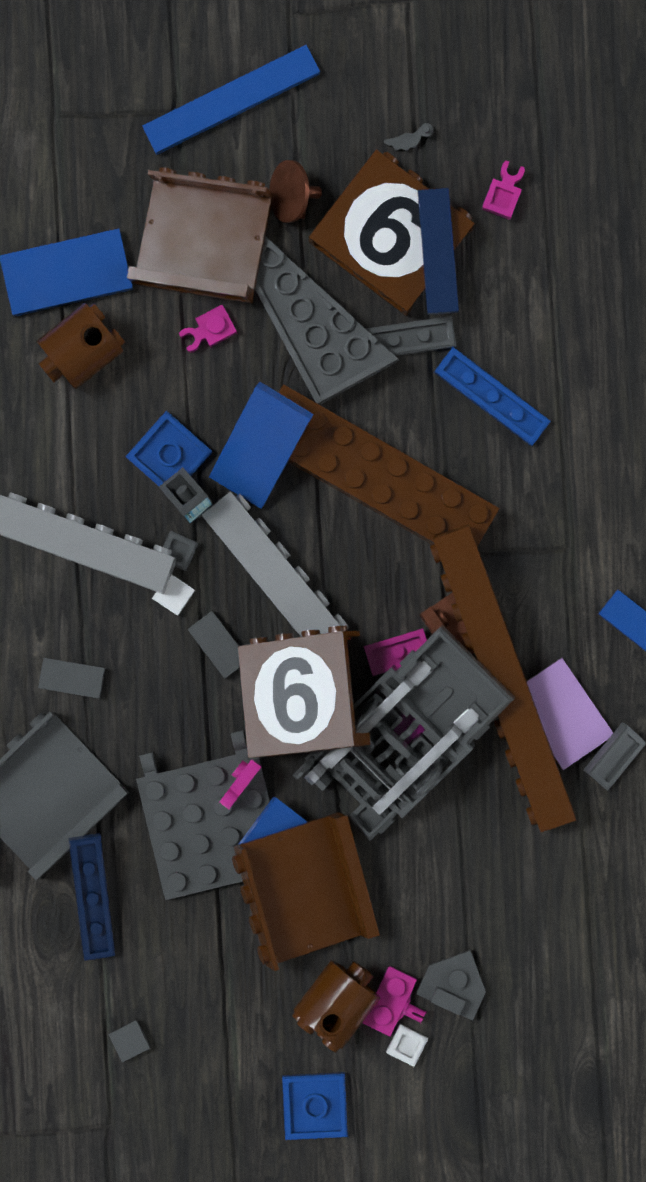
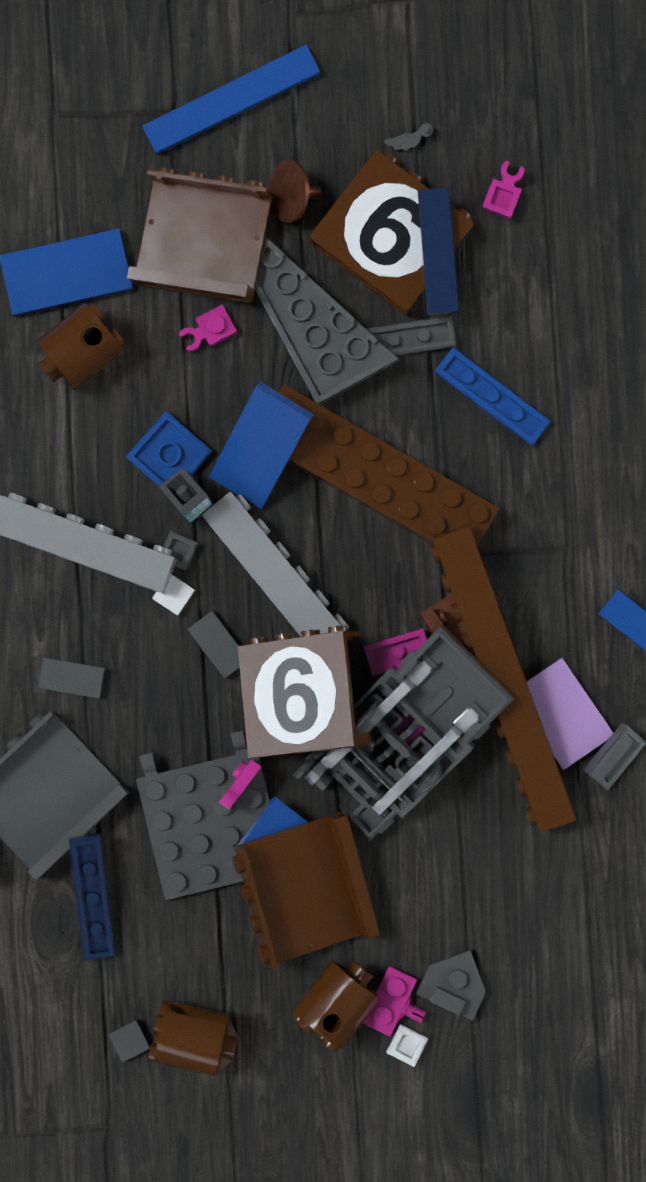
(193, 1038): none -> reddish brown cylinder
(314, 1106): blue tile -> none

